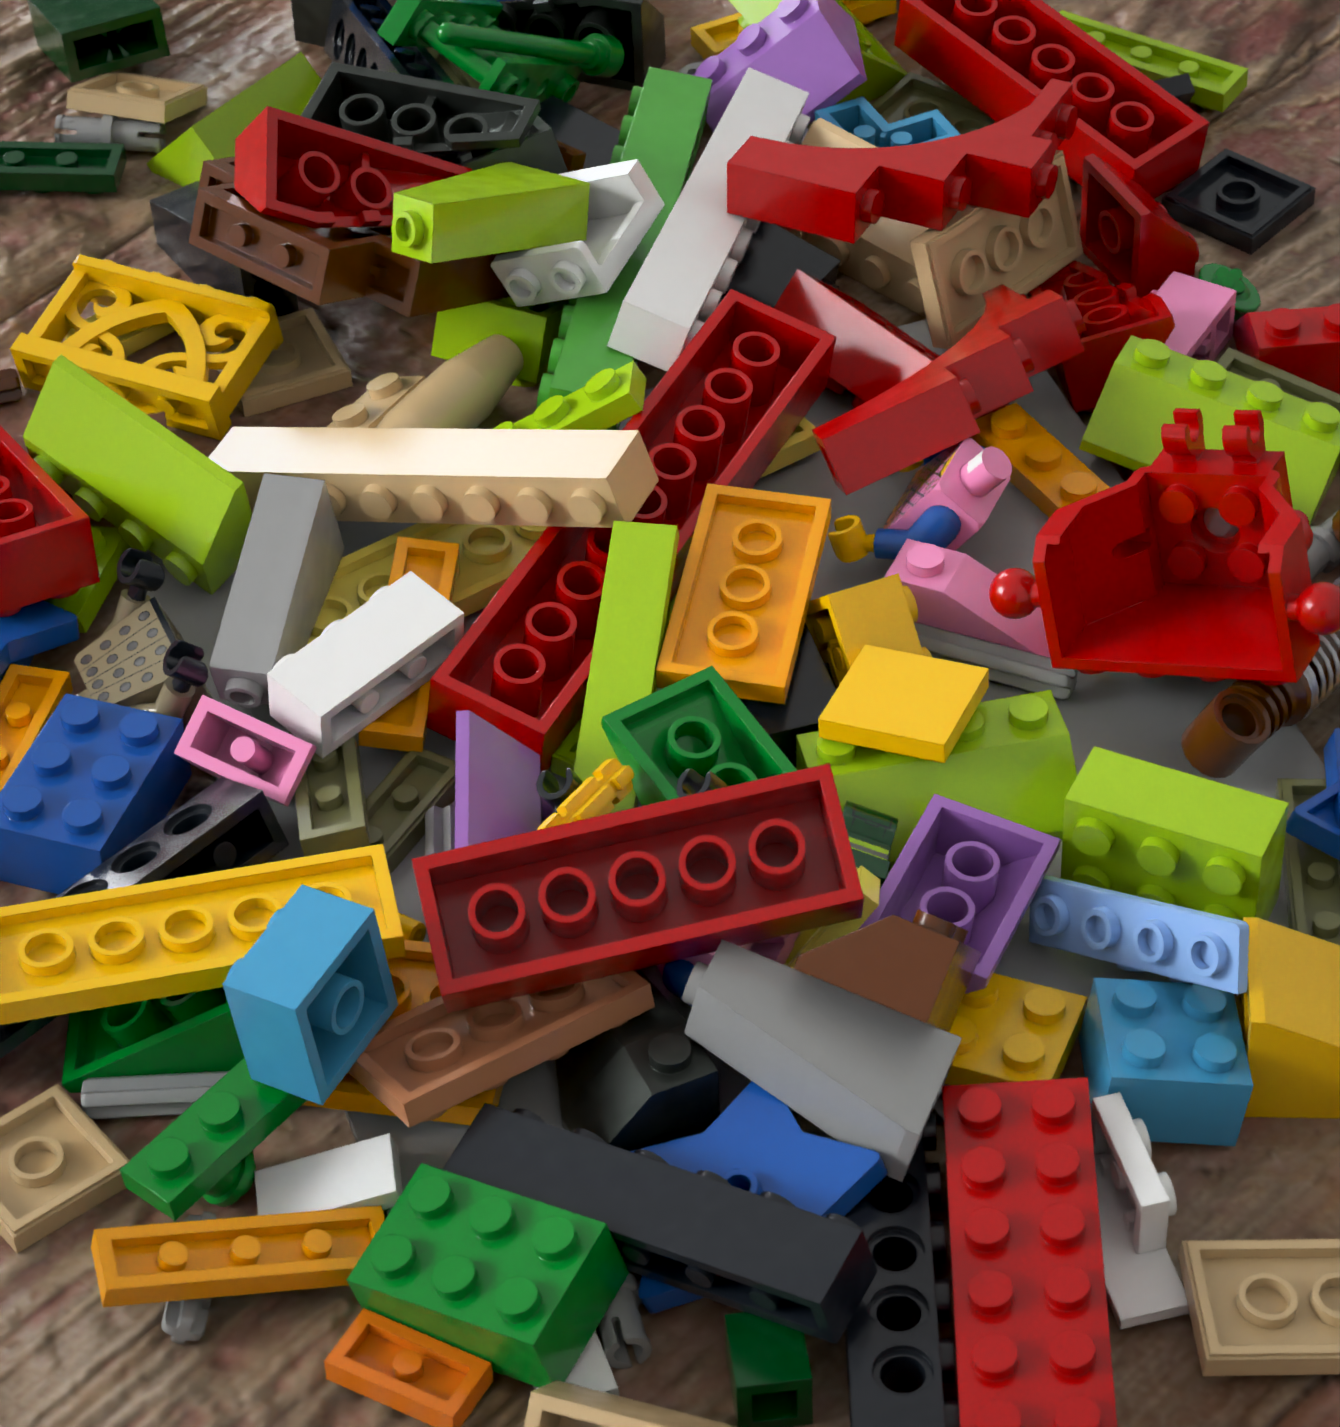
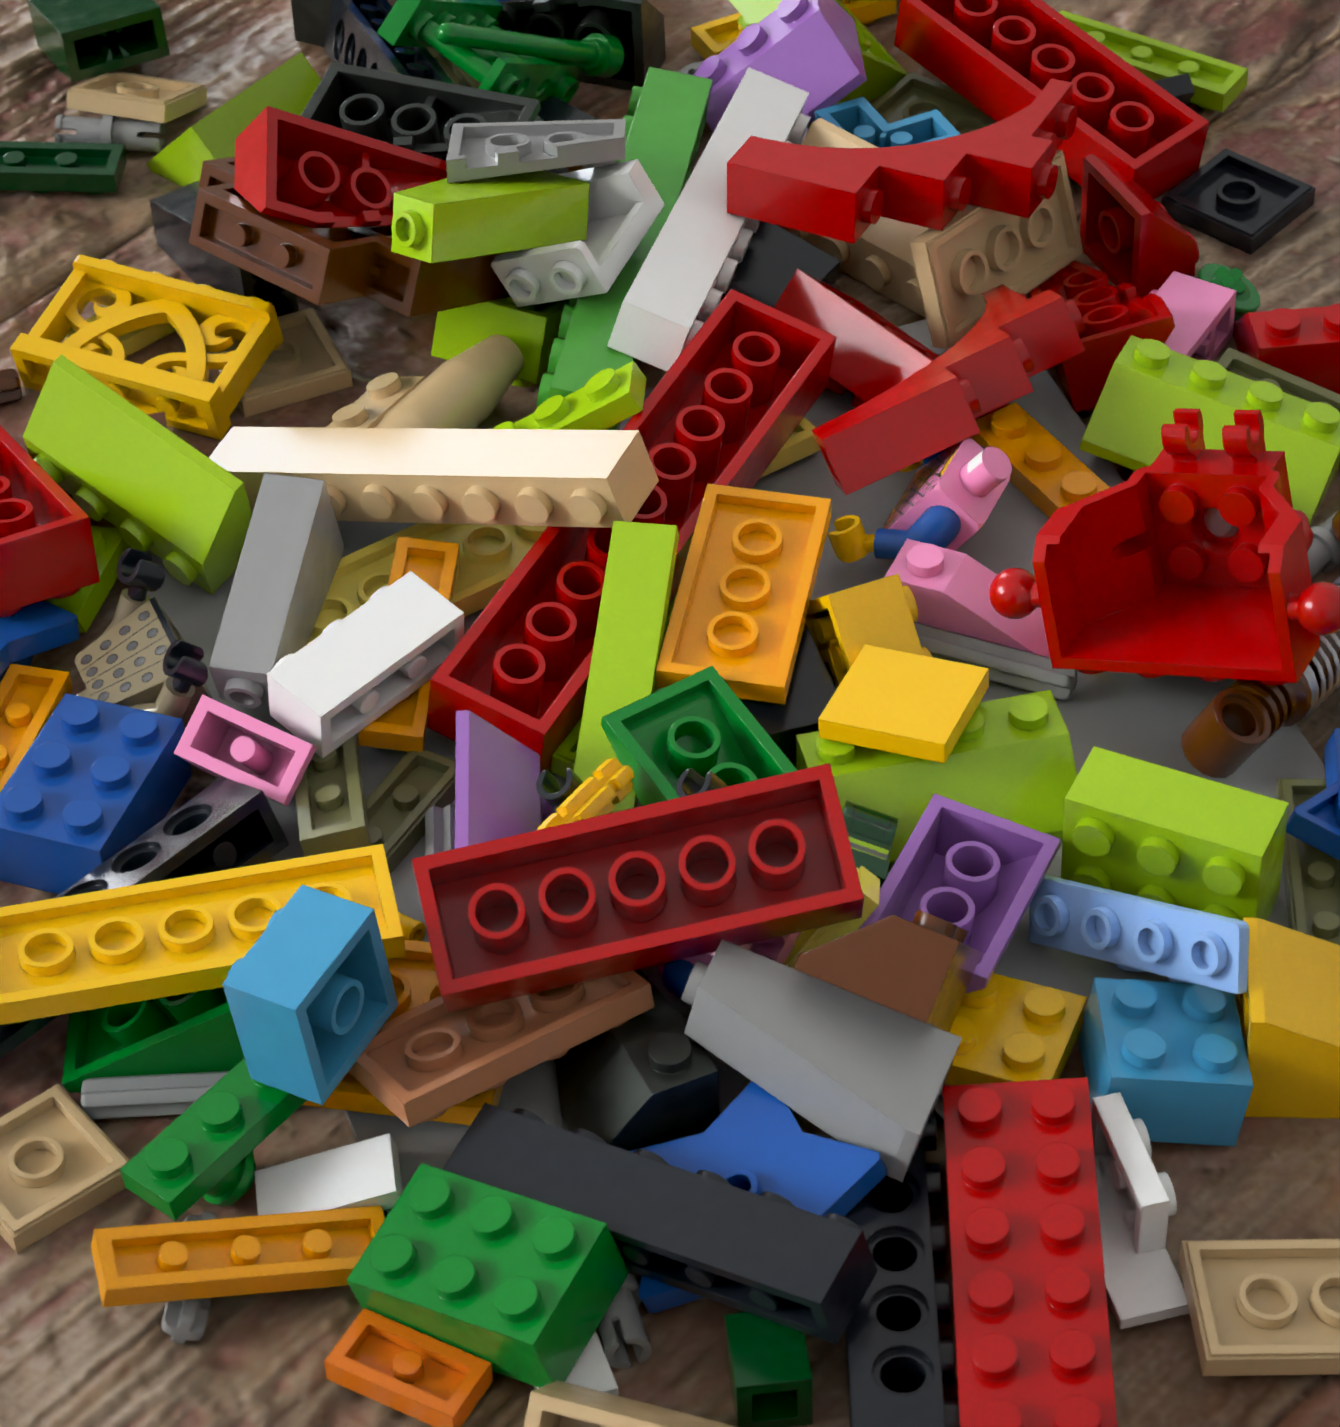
(532, 146): none -> light grey wing

